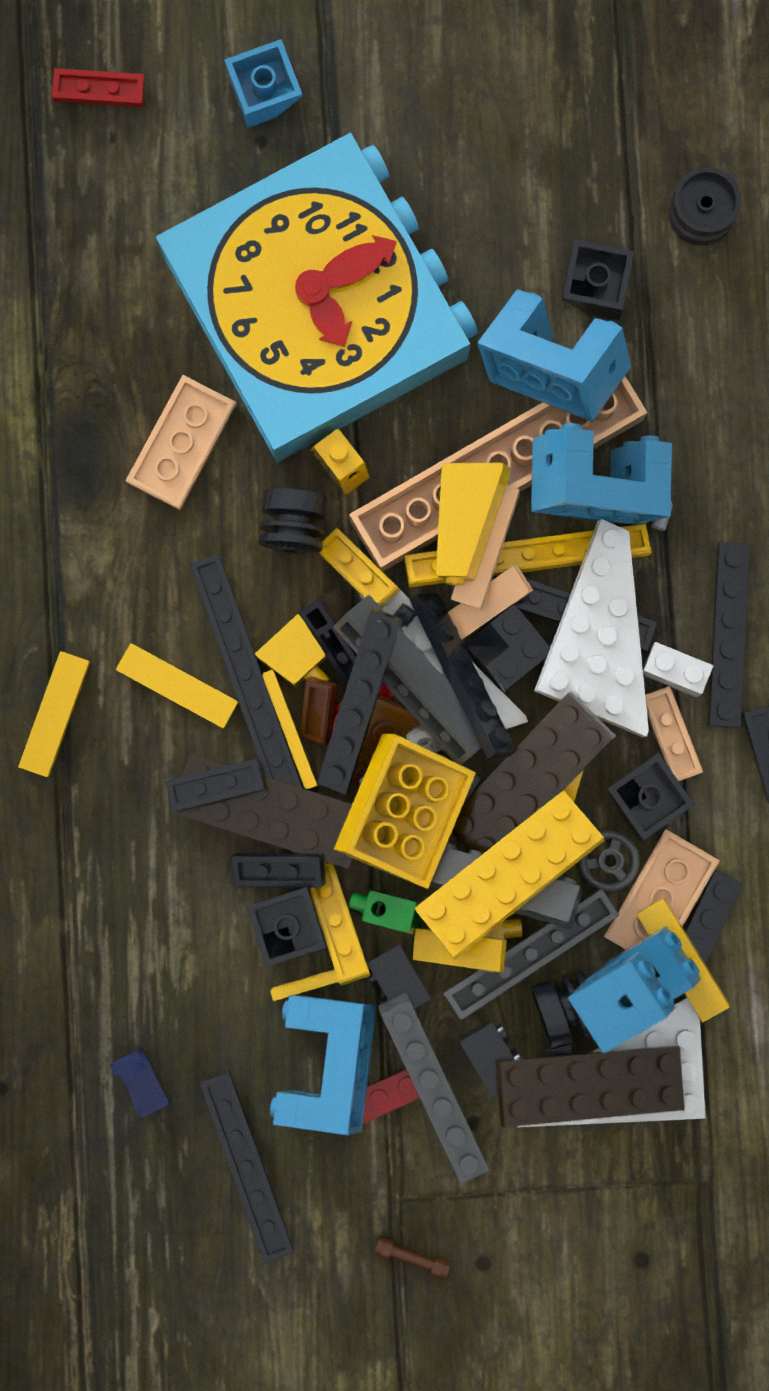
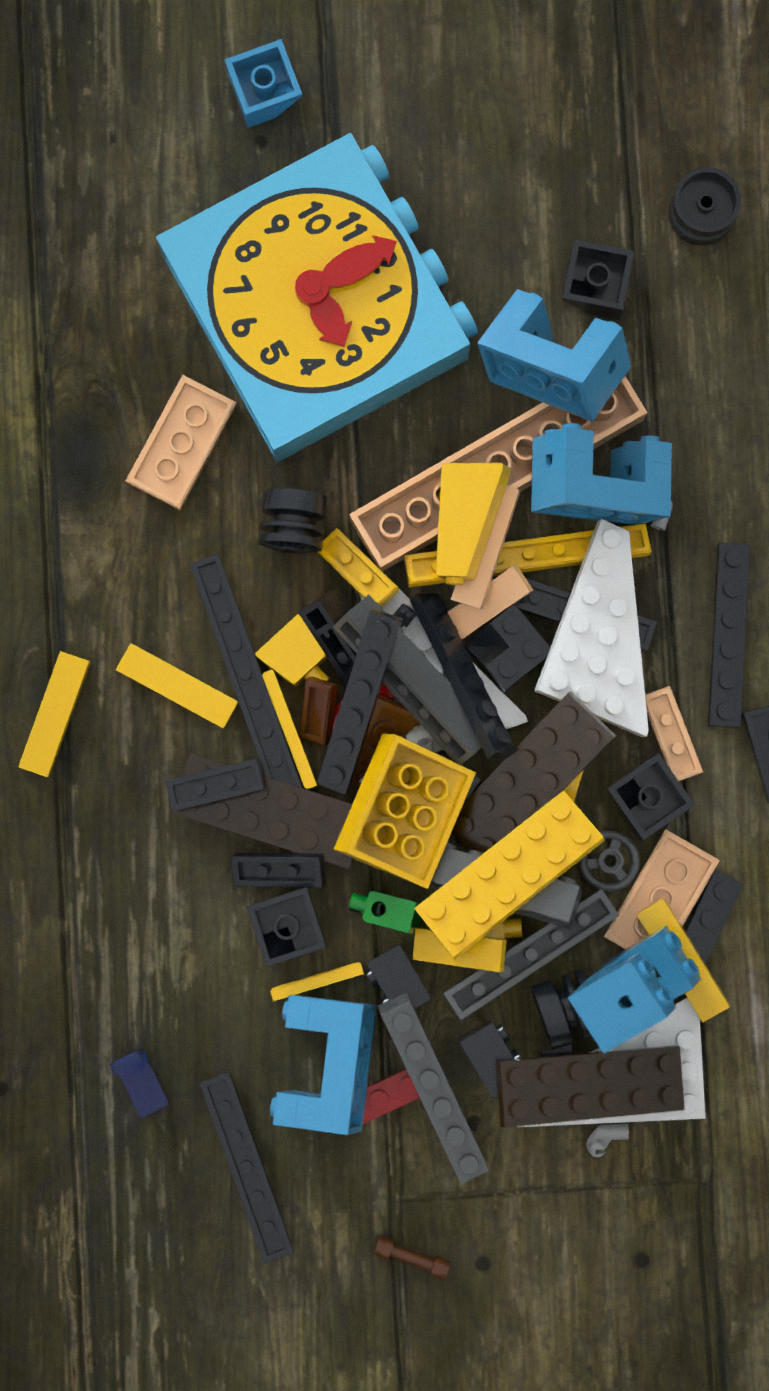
(98, 87): red plate -> none
(338, 929): yellow tile -> none
(341, 461): yellow torso -> none
(603, 1135): none -> light grey arm
(676, 669): white brick -> none

